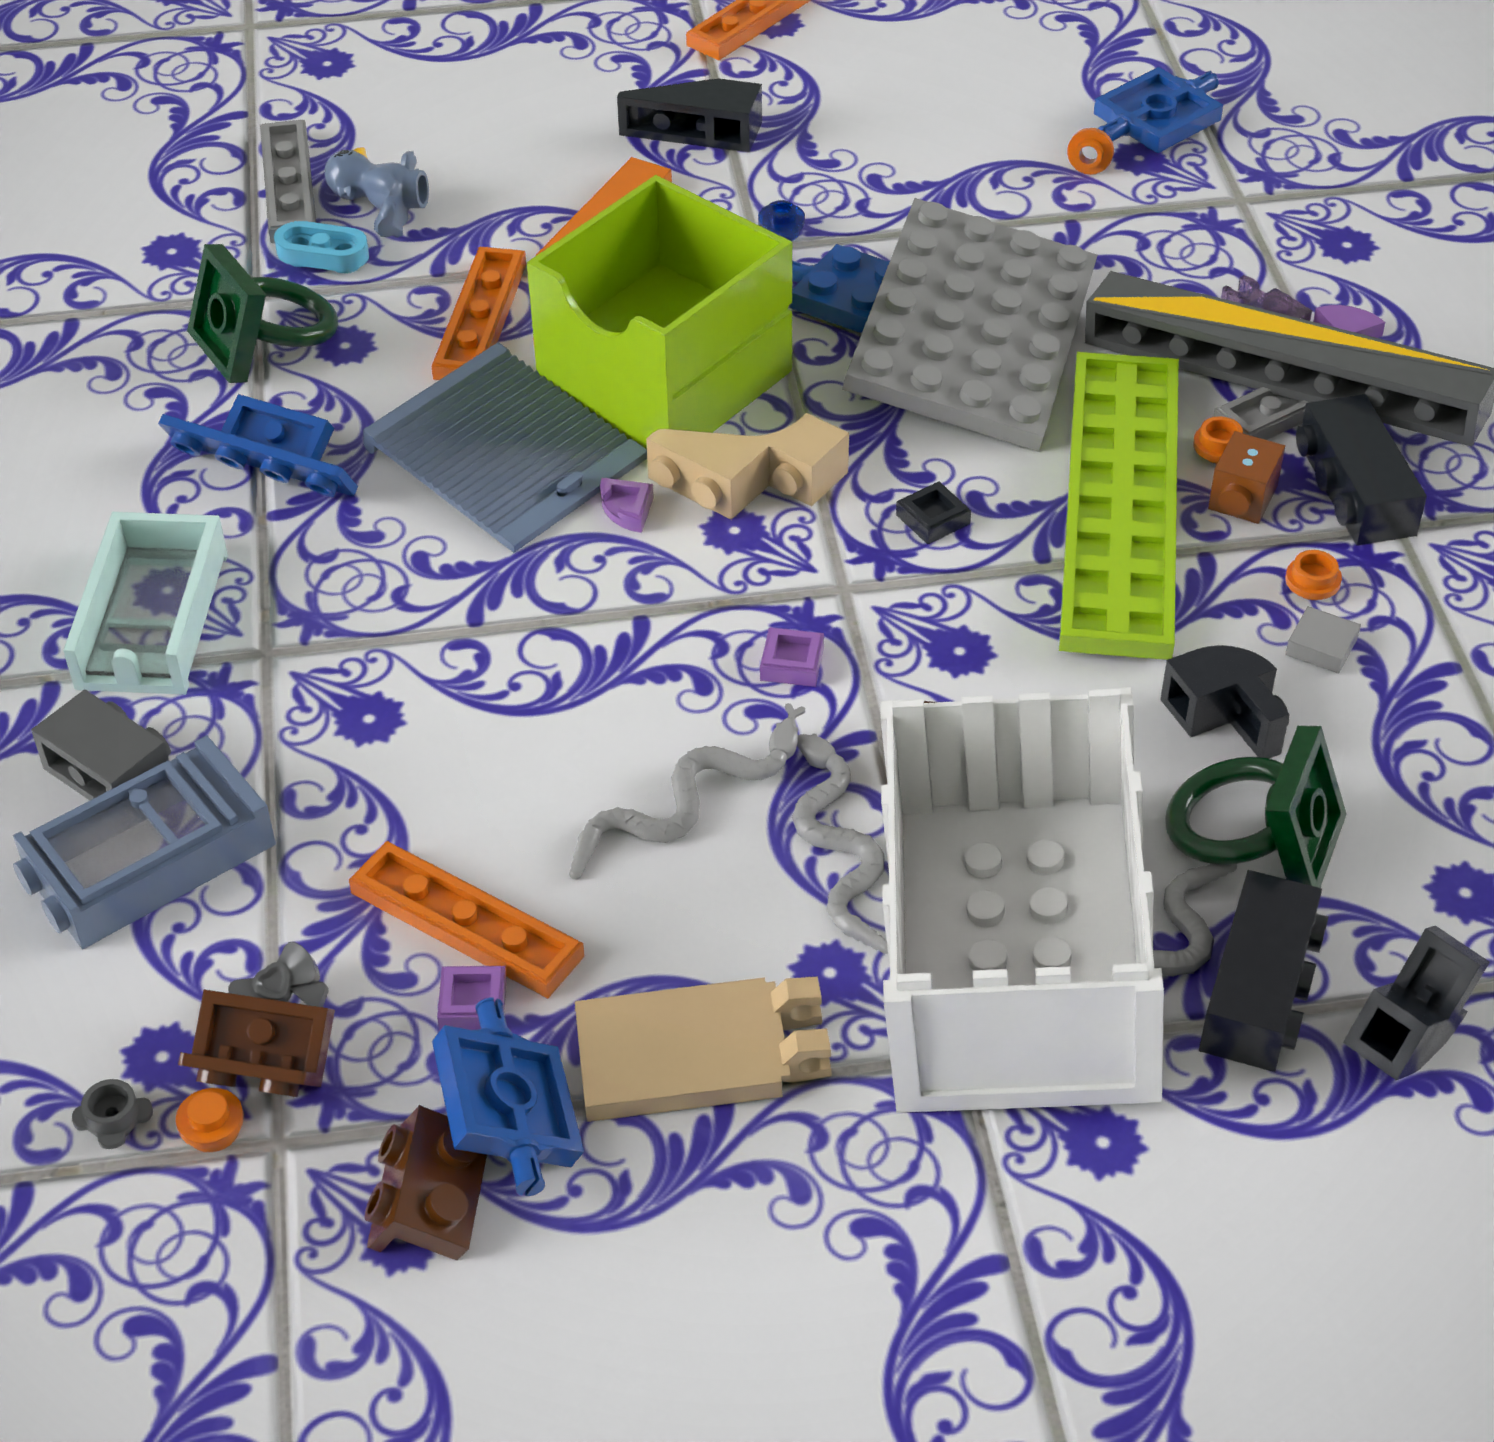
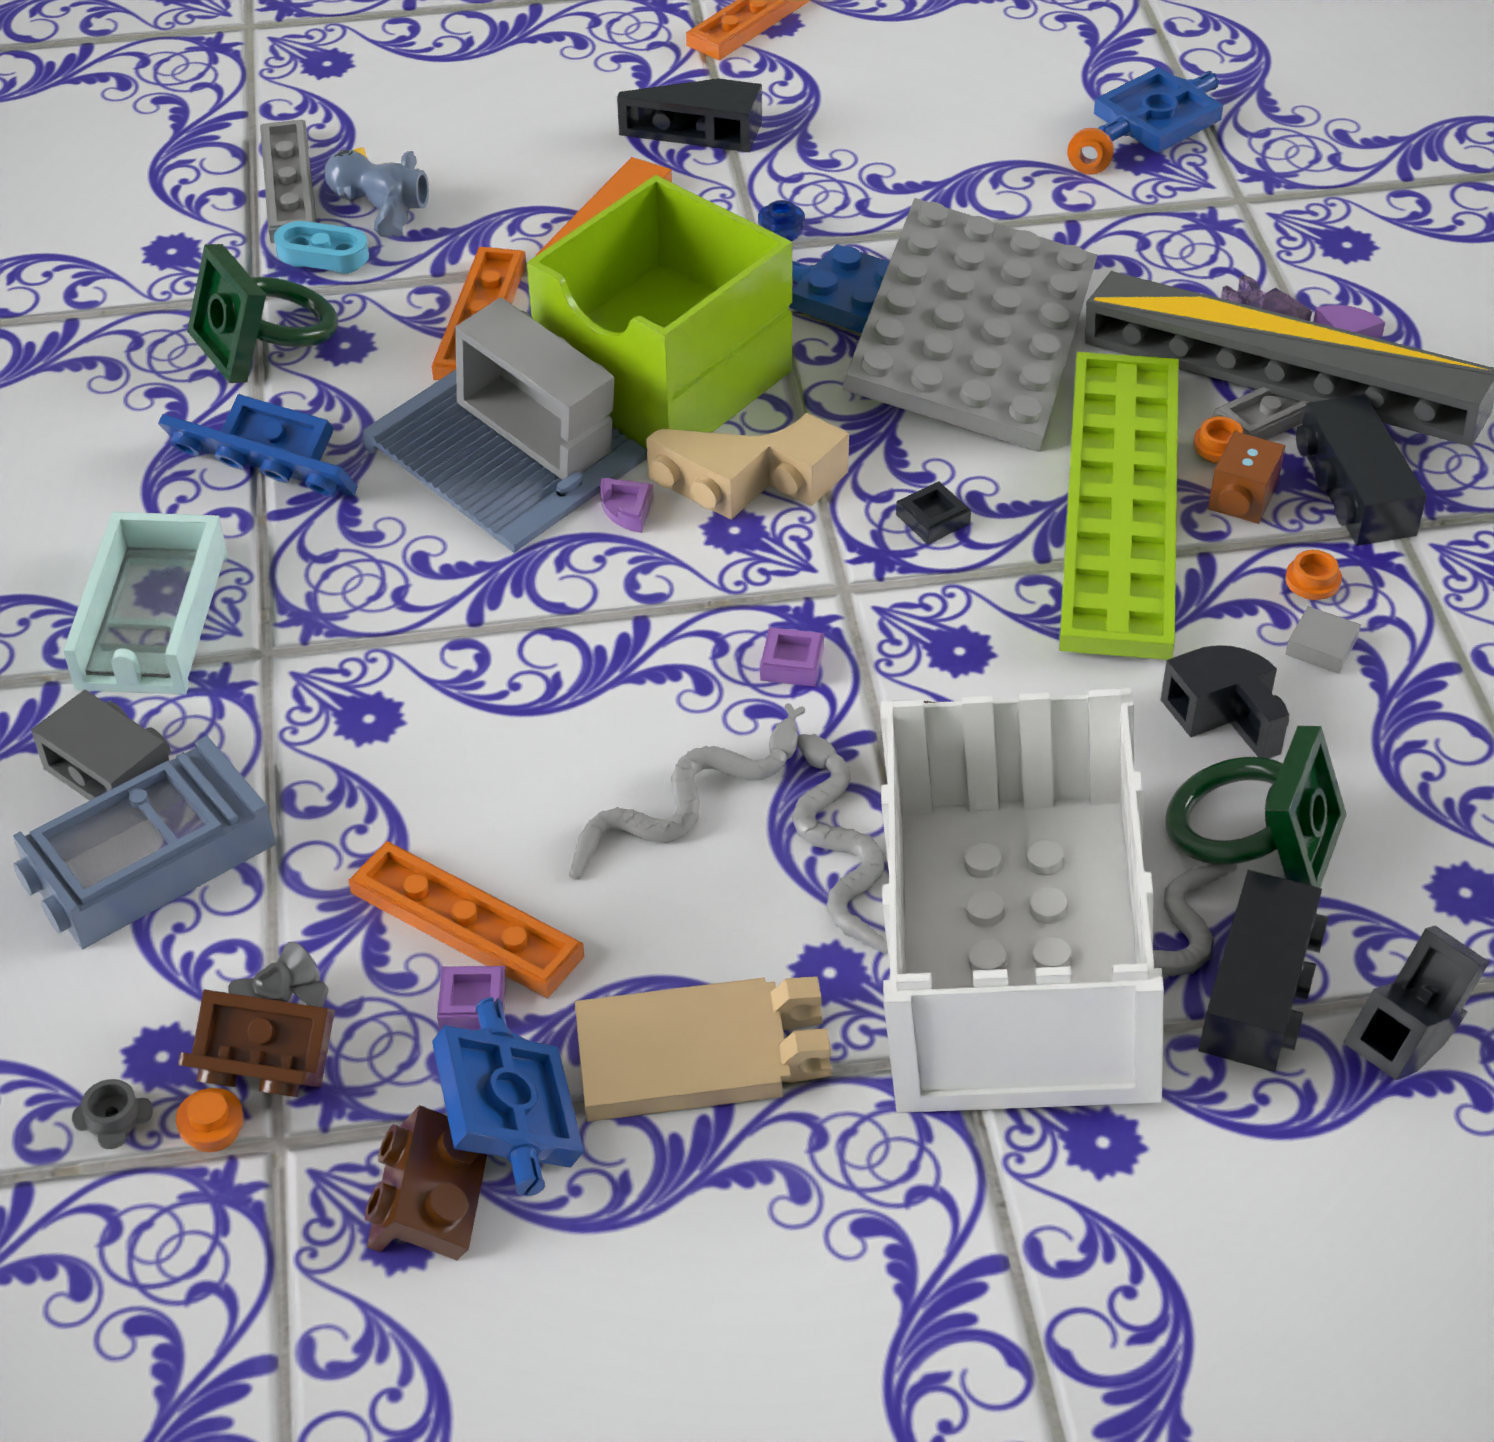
(534, 388): none -> light grey piece

